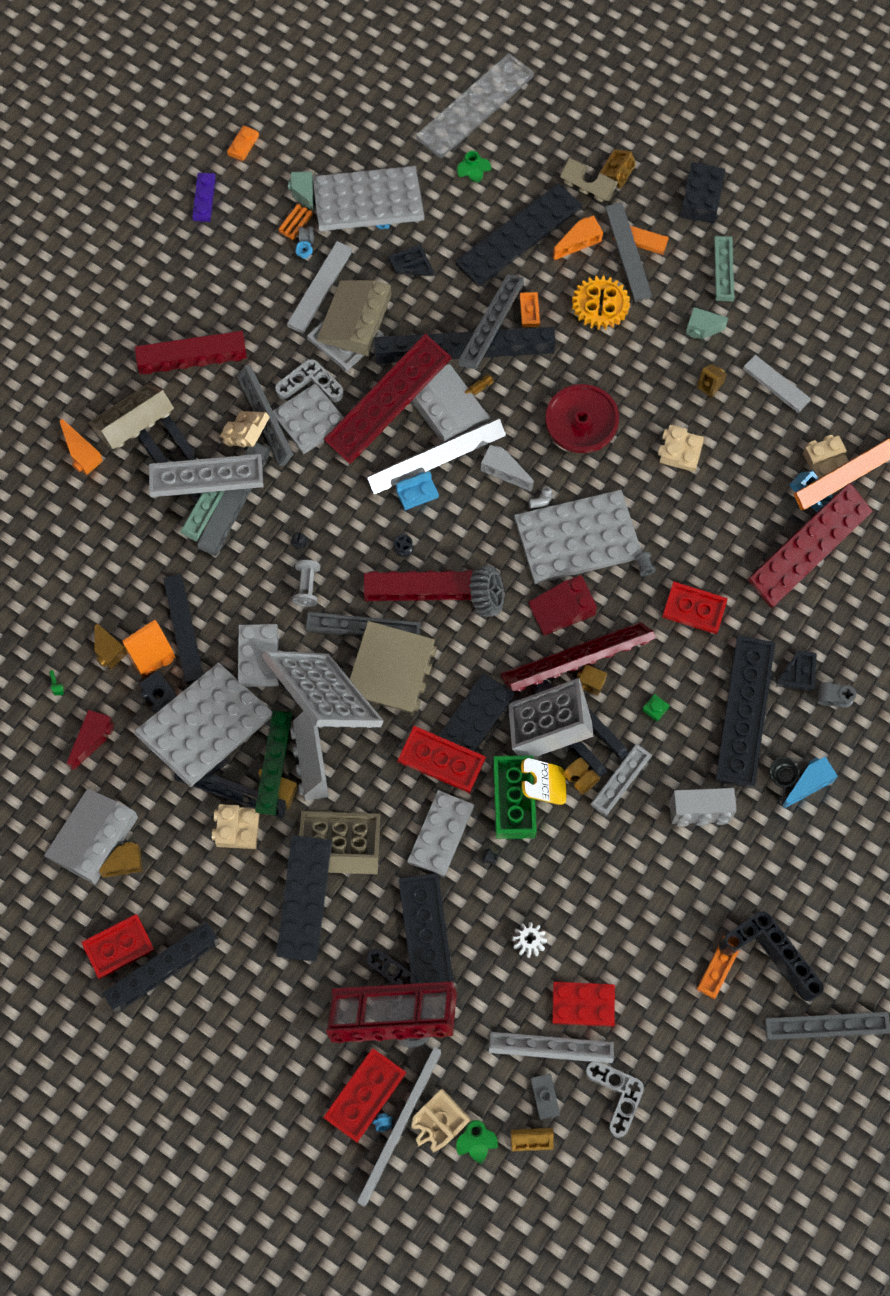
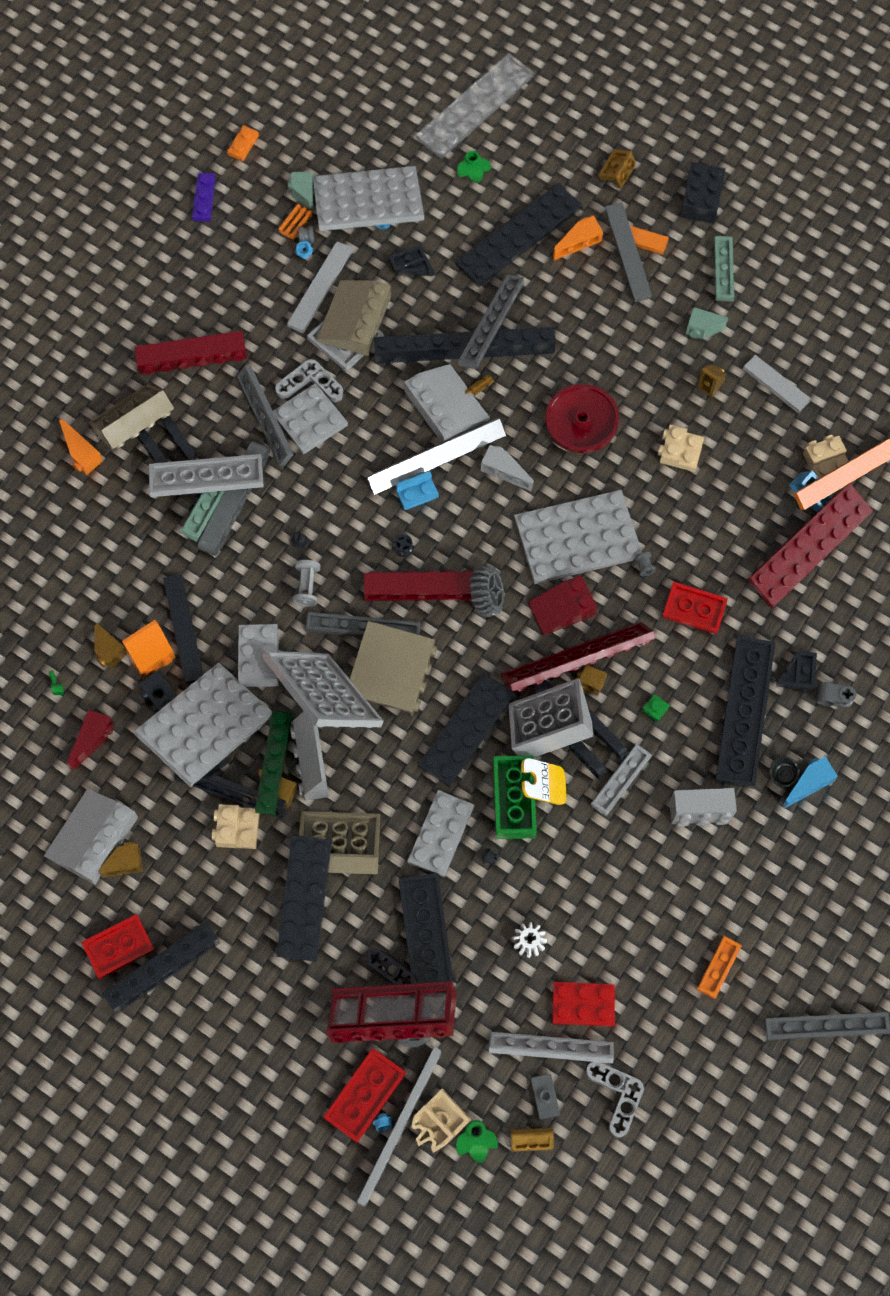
(245, 429): tan plate -> none
(387, 398): dark red plate -> none
(441, 759): red plate -> none
(529, 309): orange plate -> none
(543, 499): light grey arm -> none
(575, 174): dark tan arch -> none
(581, 775): pearl gold wheel -> none
(584, 301): light orange gear -> none
(775, 951): black beam -> none

